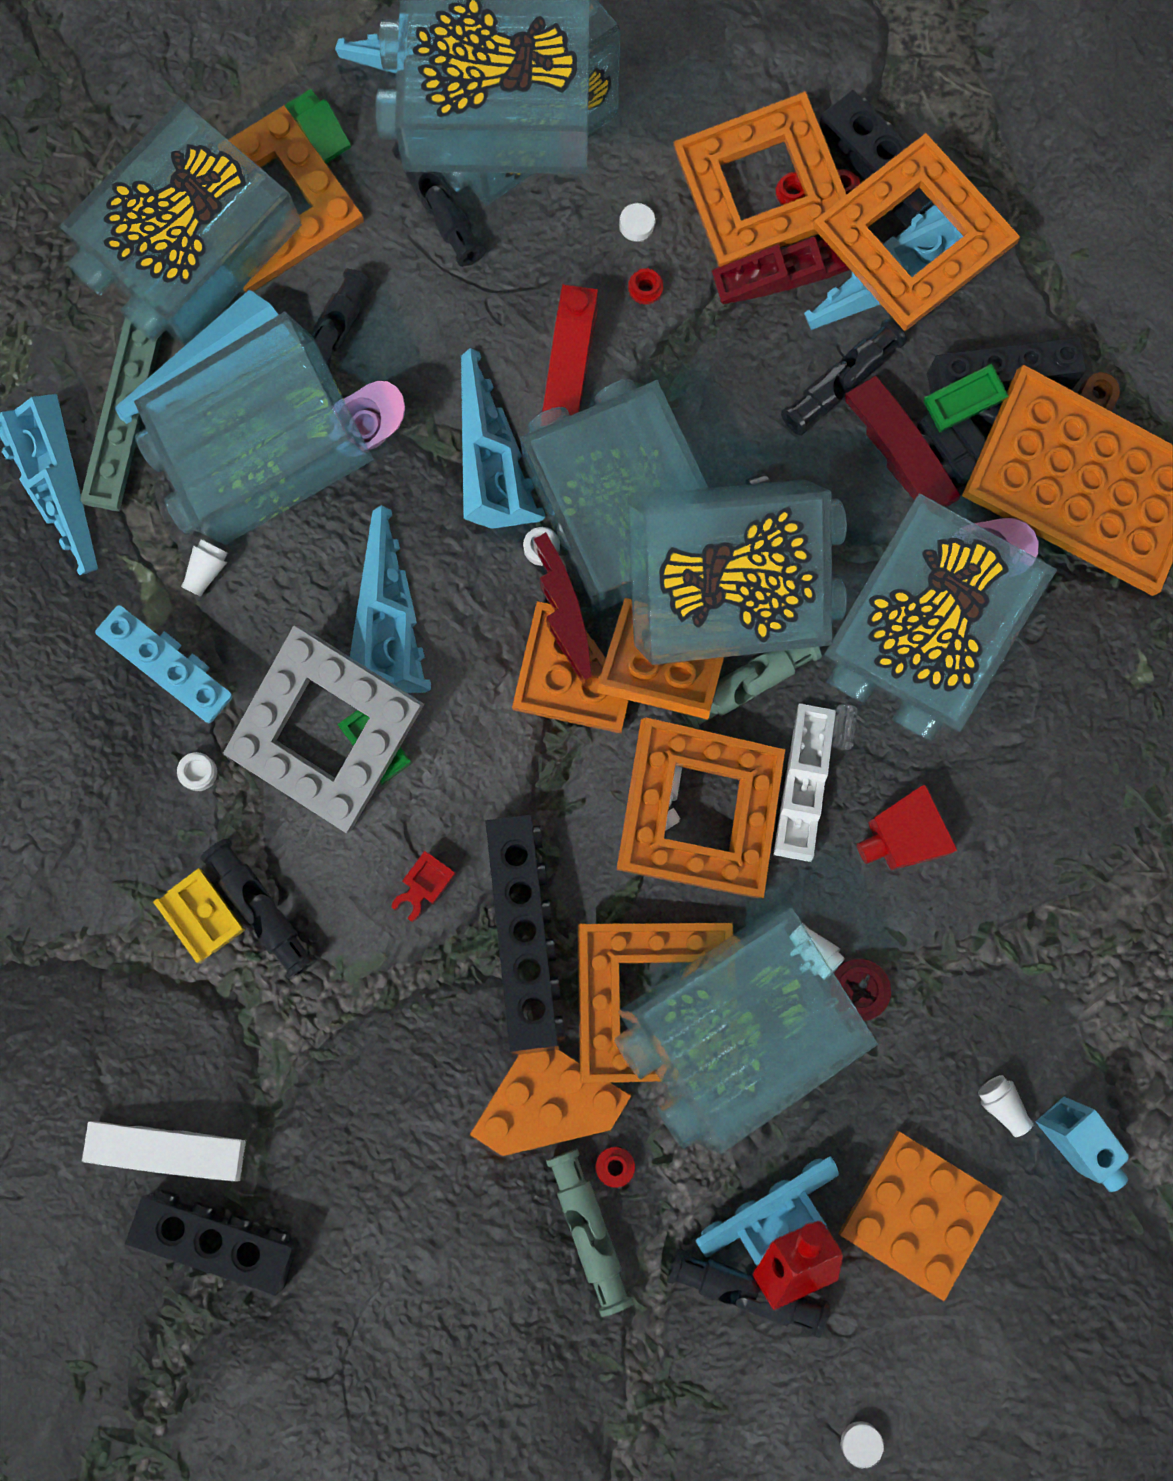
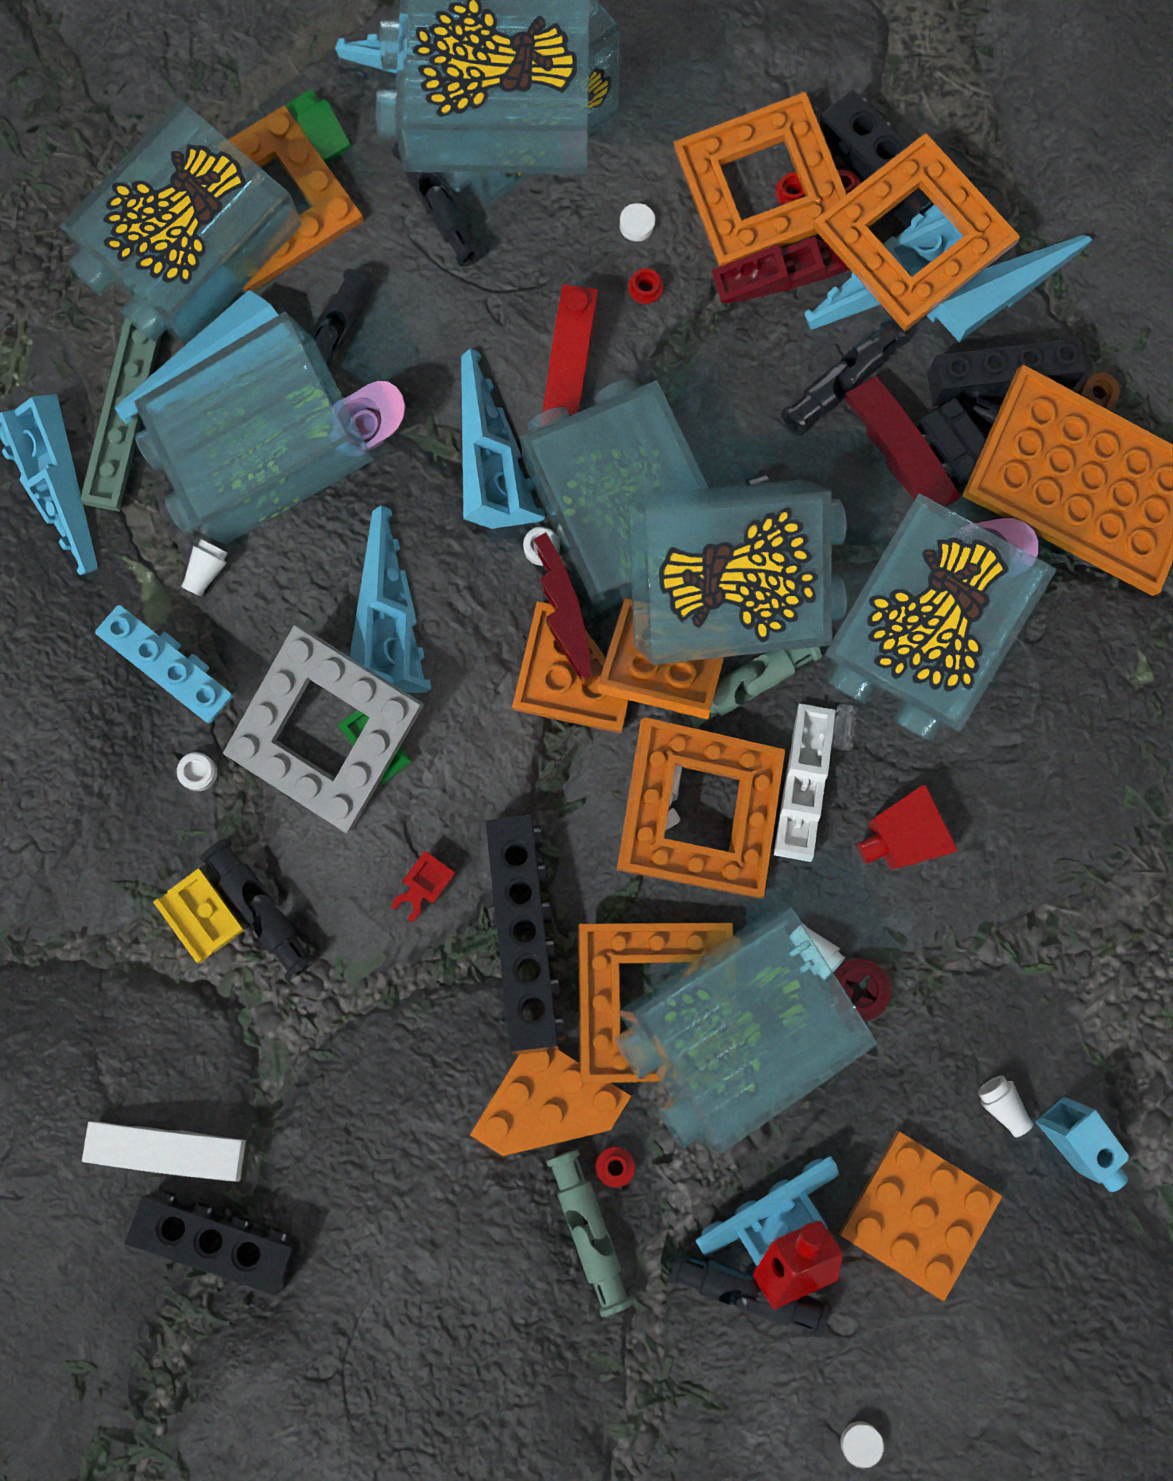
(965, 398): green tile -> none
(1002, 286): none -> medium azure wedge

